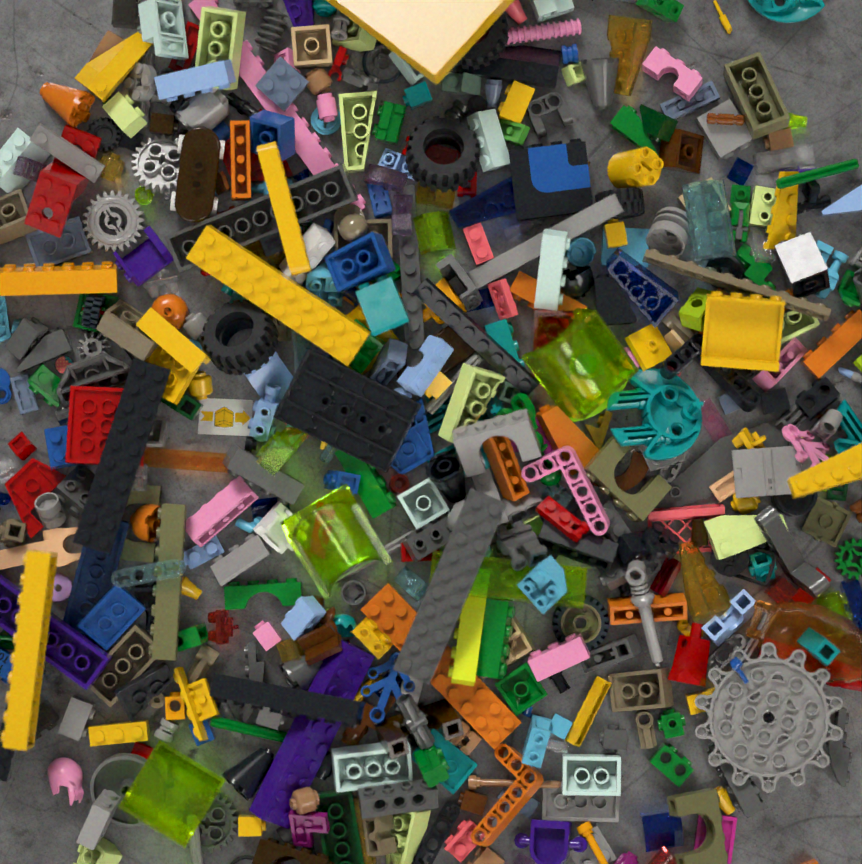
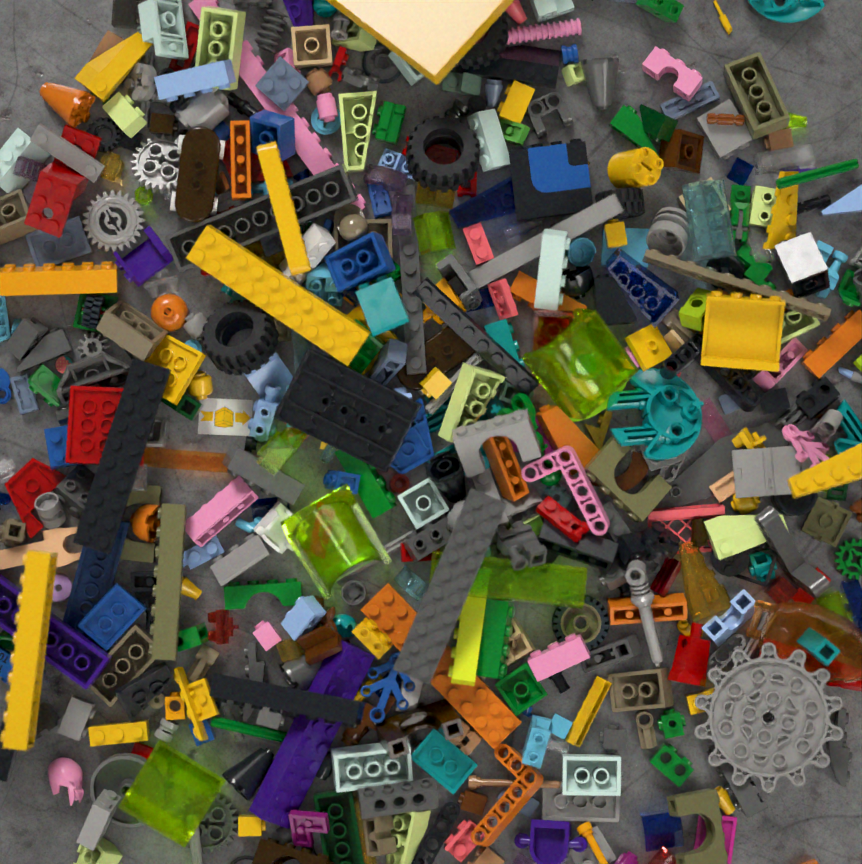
(22, 446): red slope -> none
(148, 573): clear light blue beam -> none
(172, 340): yellow panel -> none
(304, 800): medium nougat head -> none
(415, 721): dark grey piece -> none
(417, 96): teal brick -> none
(418, 378): light blue arch -> none
(432, 766): green brick -> none
(544, 584): medium azure slope -> none
(629, 42): clear yellow wedge -> none
(736, 663): blue hand -> none
(811, 191): black plate -> none

